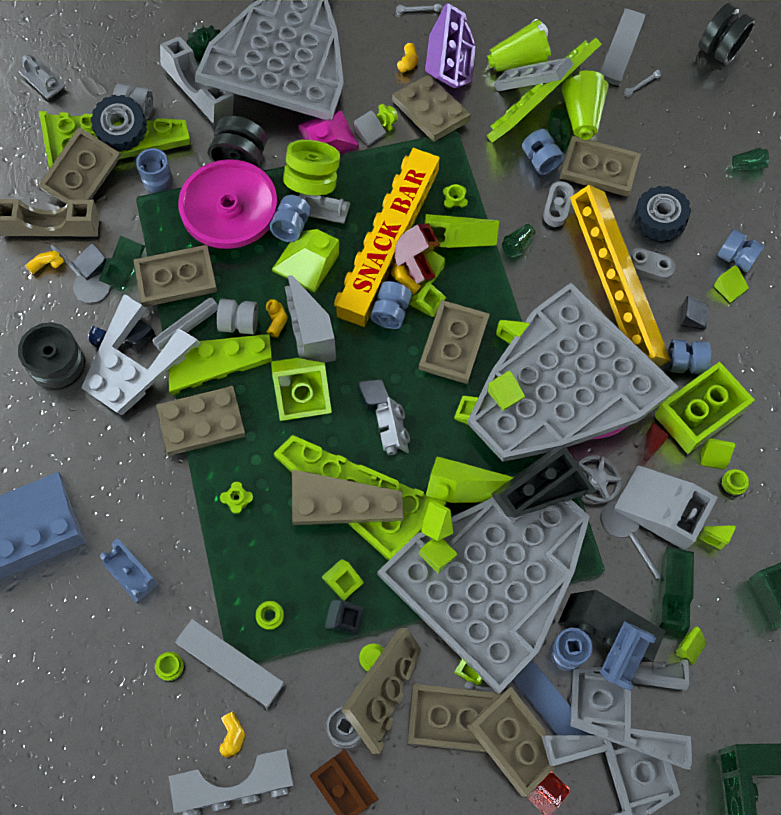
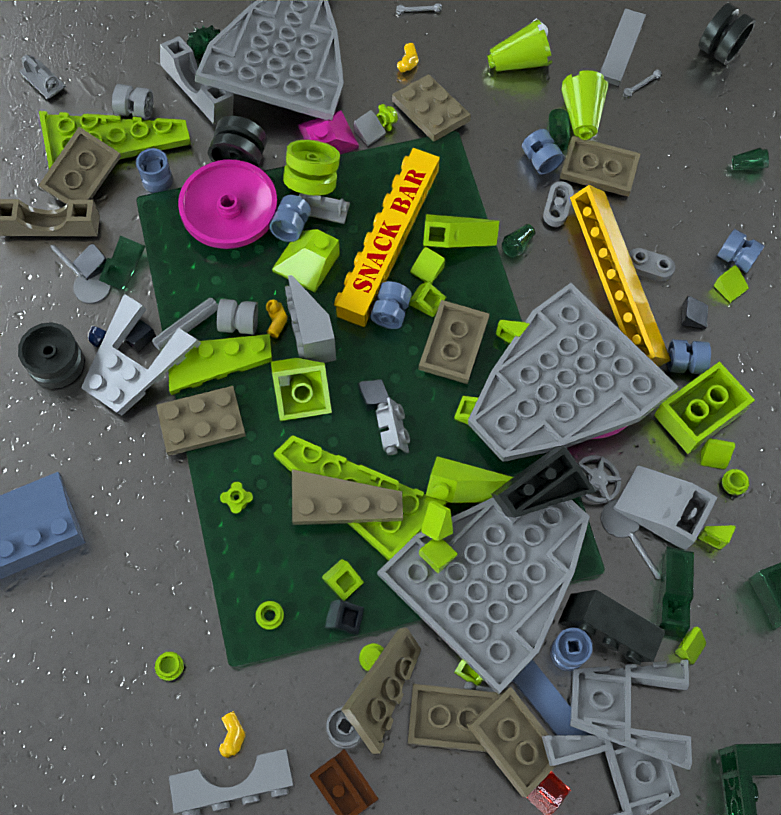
(42, 259): yellow arm -> none
(116, 109): black wheel -> none
(128, 571): sand blue hinge -> none
(175, 275): dark tan plate -> none
(229, 663): light grey tile -> none
(402, 275): yellow arm -> none
(412, 249): brick -> none
(451, 49): medium lavender wedge -> none
(458, 191): lime plate -> none
(505, 390): lime slope -> none
(533, 74): light grey tile -> none
(539, 92): lime plate -> none
(626, 655): sand blue hinge -> none
(654, 440): clear red slope -> none
(659, 225): black wheel -> none

